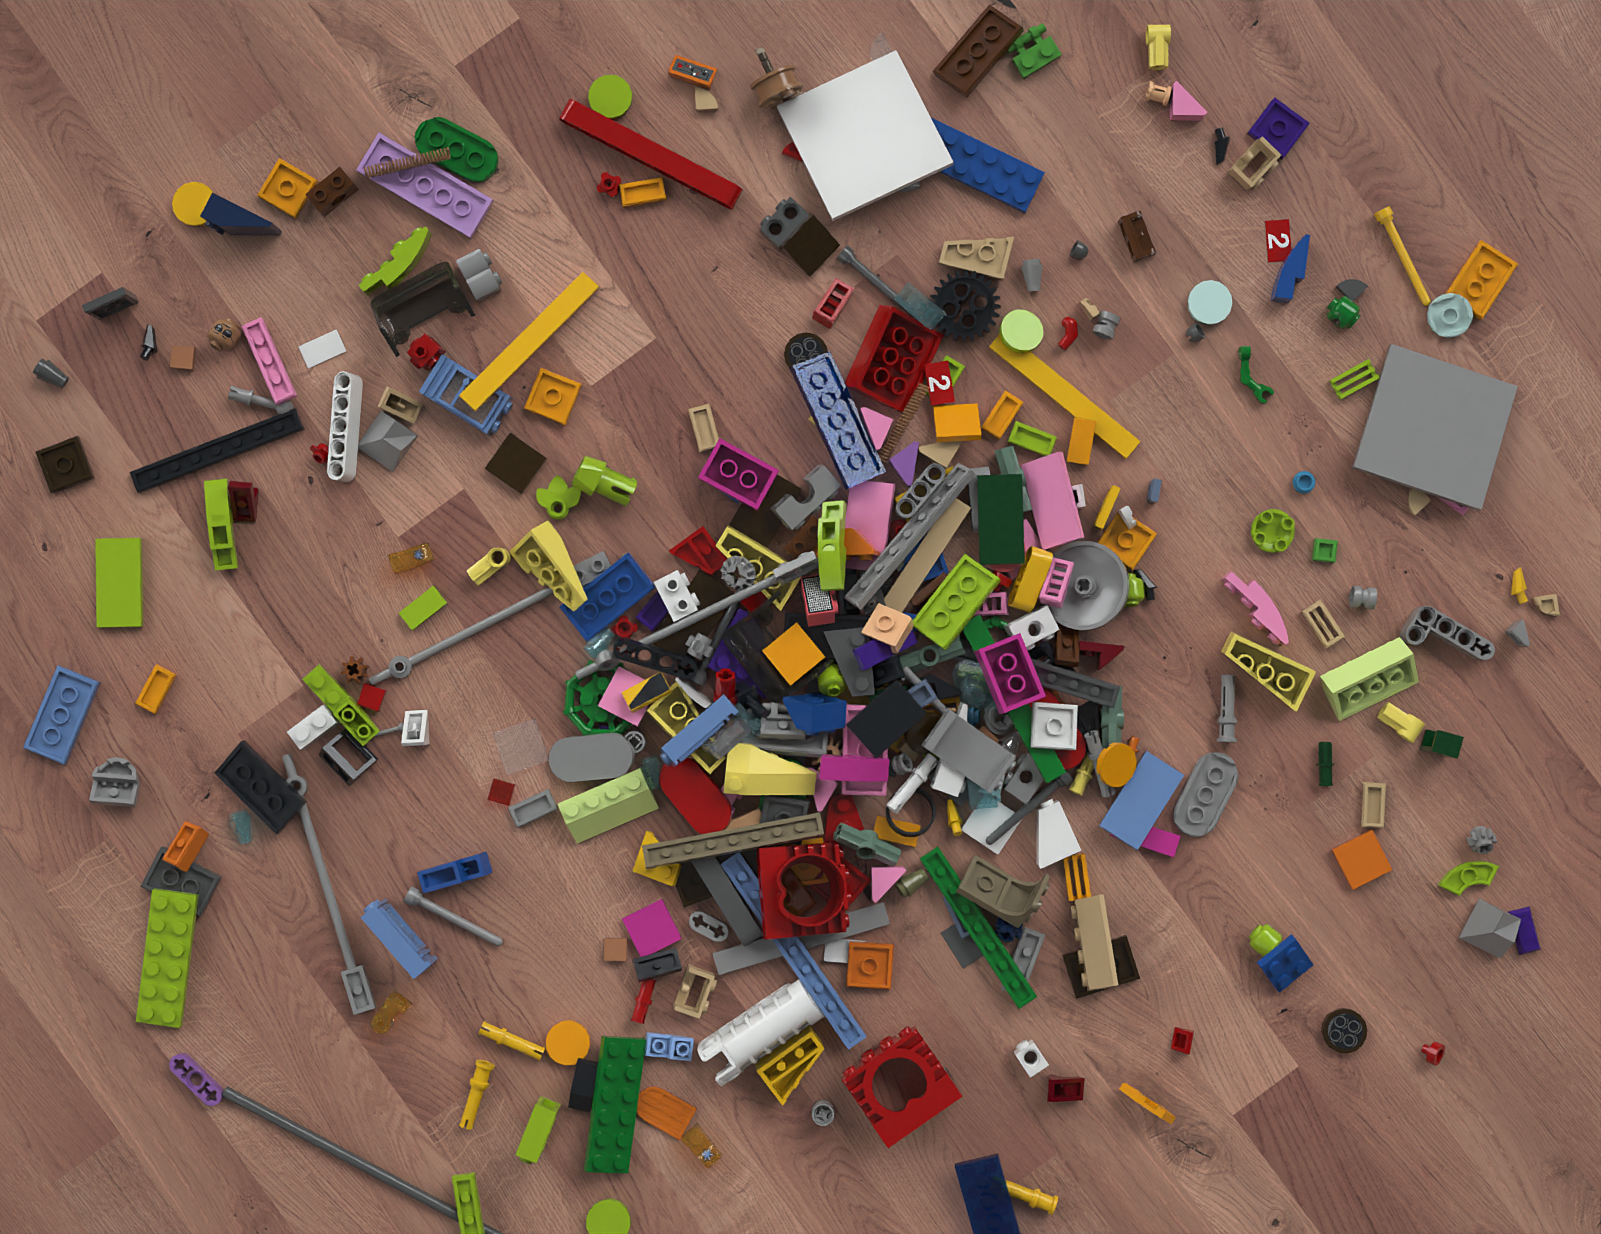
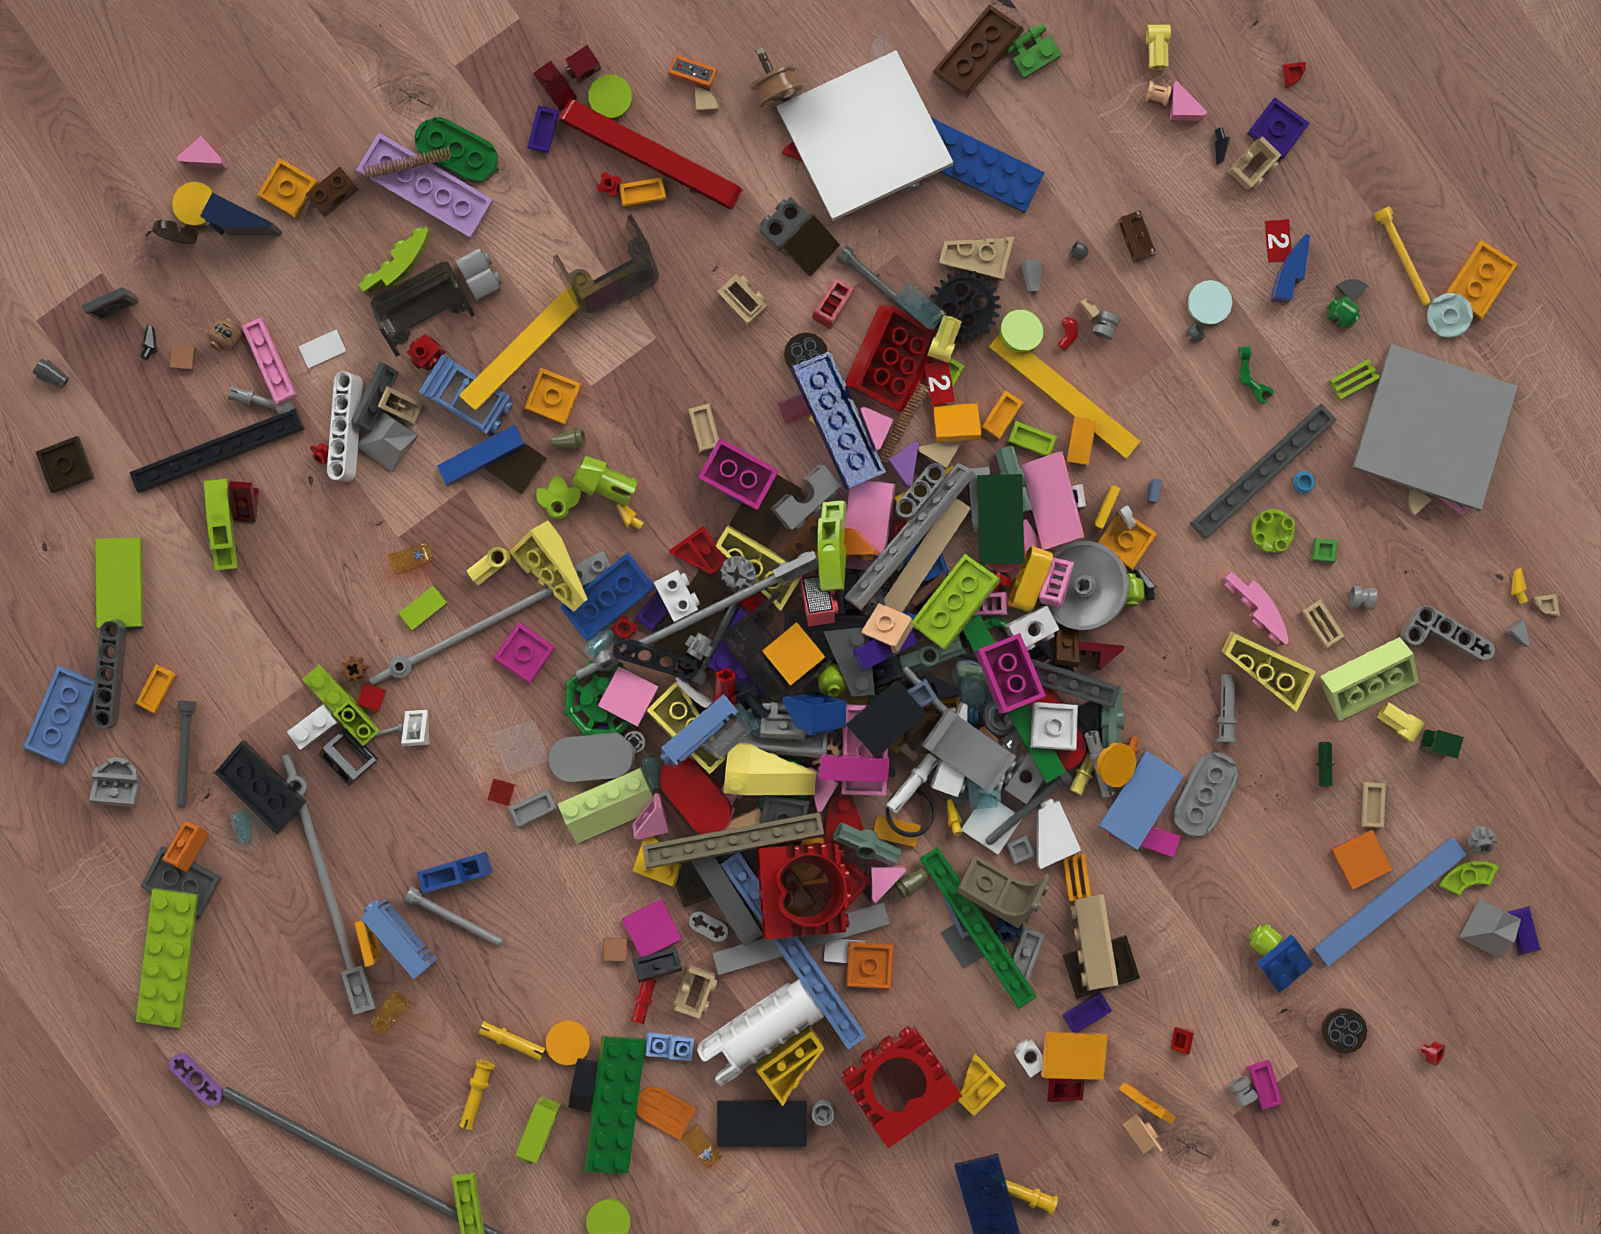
(115, 664): none -> dark grey beam
(171, 231): none -> dark brown tile
(186, 710): none -> dark grey piece
(201, 155): none -> bright pink slope
(368, 408): none -> dark grey tile
(368, 943): none -> light orange tile
(481, 455): none -> blue tile
(524, 652): none -> dark pink tile
(543, 129): none -> dark purple tile
(554, 85): none -> dark red slope
(569, 440): none -> olive cone
(582, 64): none -> dark red brick
(617, 285): none -> clear smoke windscreen
(629, 517): none -> yellow bar
(646, 692): tile -> none
(651, 820): none -> bright pink slope
(736, 306): none -> tan window
(761, 1123): none -> black tile
(793, 408): none -> clear pink tile
(902, 764): light grey bush -> none
(943, 343): none -> light yellow piece
(979, 1085): none -> yellow wing
(1020, 849): none -> light grey tile
(1074, 1055): none -> light orange tile
(1087, 1012): none -> dark purple tile
(1142, 1134): none -> light nougat piece
(1242, 1091): none -> light grey wheel
(1263, 471): none -> dark grey tile
(1265, 1084): none -> dark pink tile
(1293, 73): none -> red tile
(1389, 901): none -> medium blue tile

